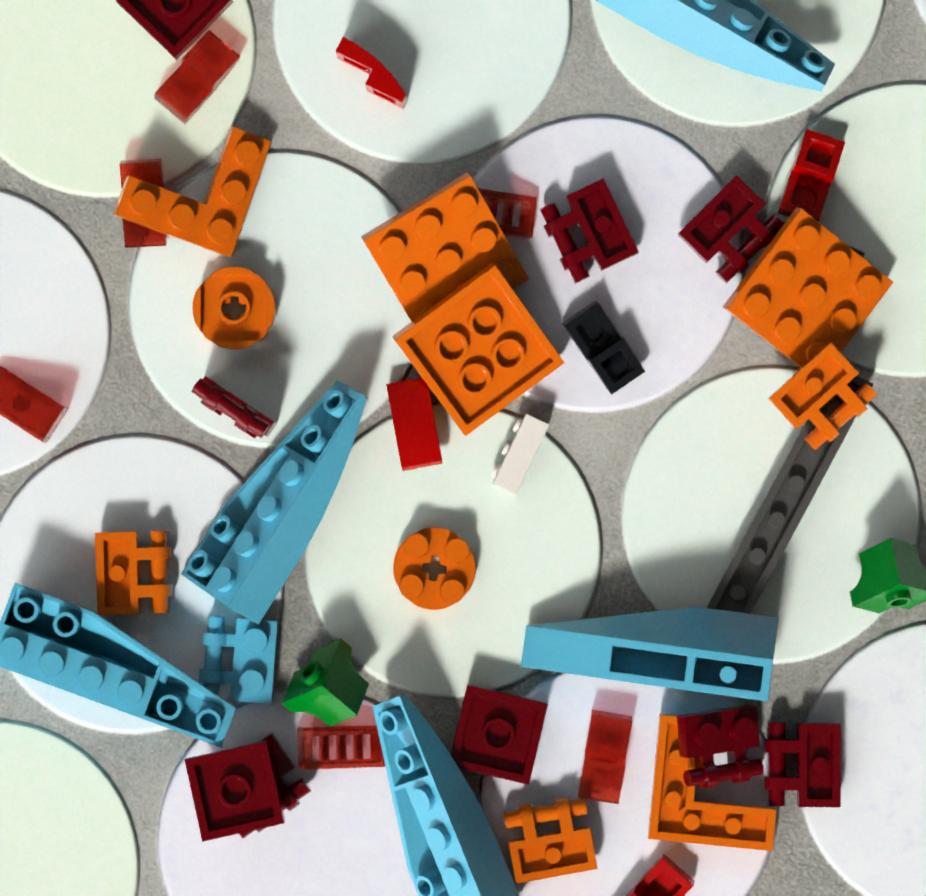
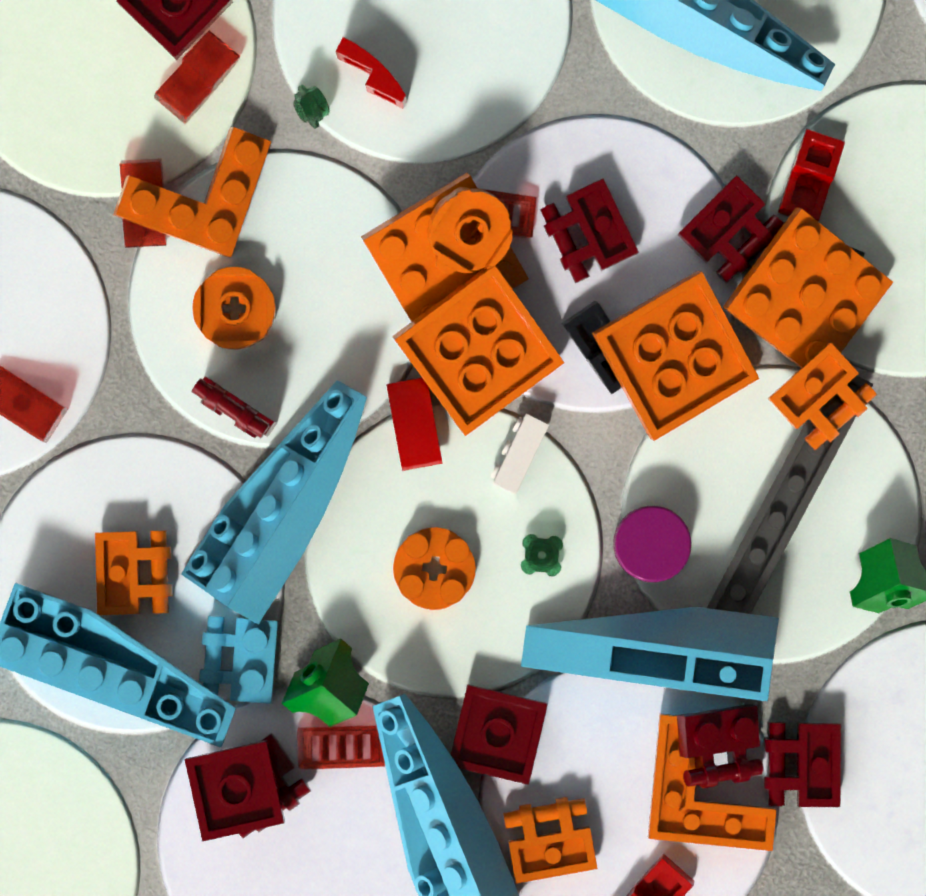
(310, 105): none -> clear green plate
(463, 207): none -> orange plate
(551, 548): none -> clear green plate
(604, 756): clear red slope -> none
(652, 543): none -> magenta head
(675, 355): none -> orange plate

